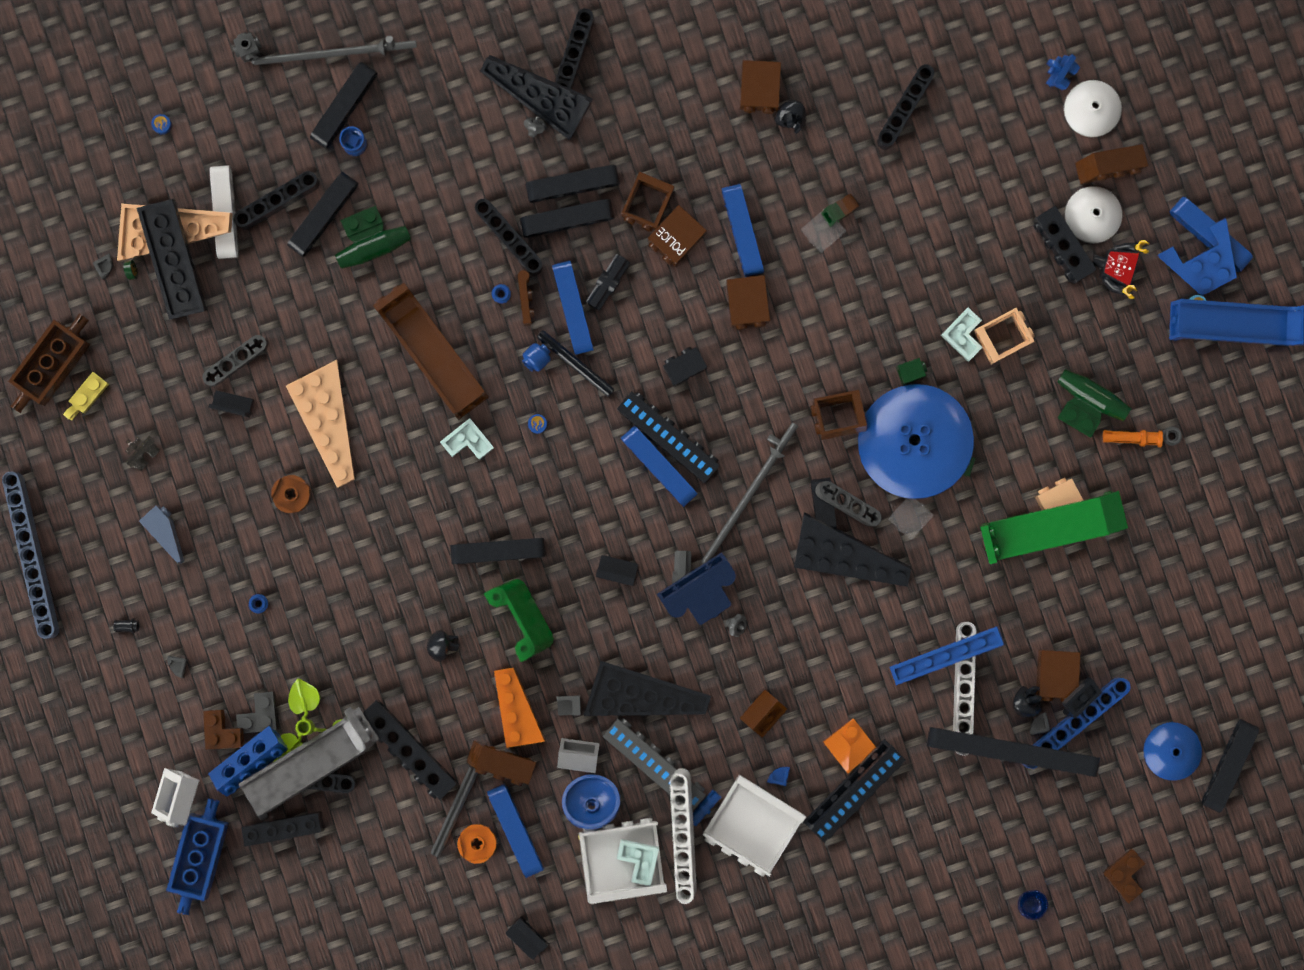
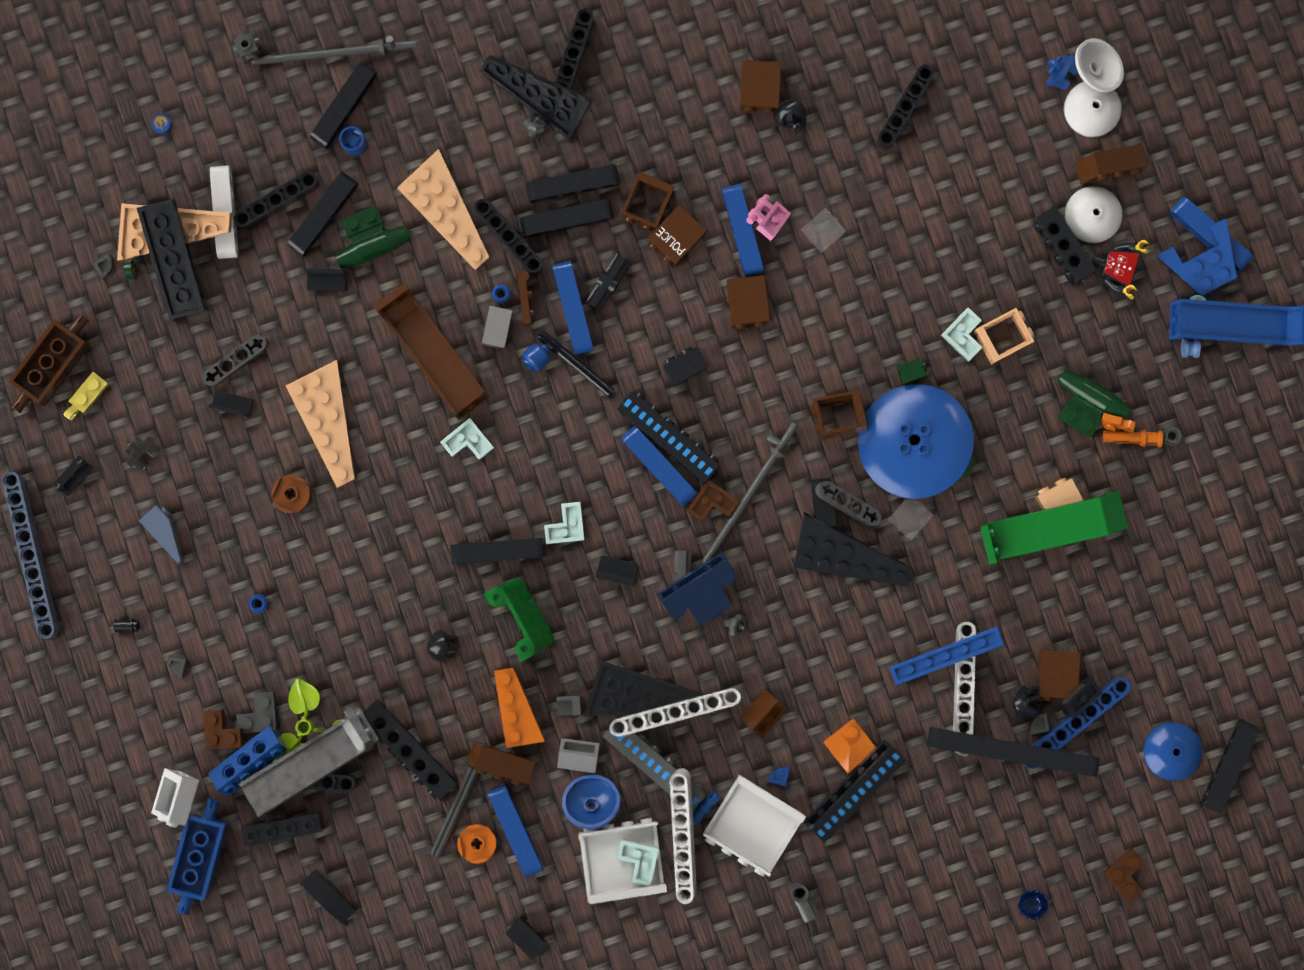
(73, 475): none -> black hinge
(326, 280): none -> black panel
(328, 896): none -> black slope
(438, 200): none -> light nougat wing
(496, 327): none -> light grey brick
(537, 423): blue tile -> none
(570, 529): none -> light aqua plate
(683, 706): none -> white beam
(709, 497): none -> reddish brown plate
(772, 221): none -> bright pink plate
(804, 903): none -> dark grey piece
(840, 210): leg -> none
(1099, 65): none -> white dish
(1114, 423): none -> orange plate
(1190, 348): none -> medium blue wheel

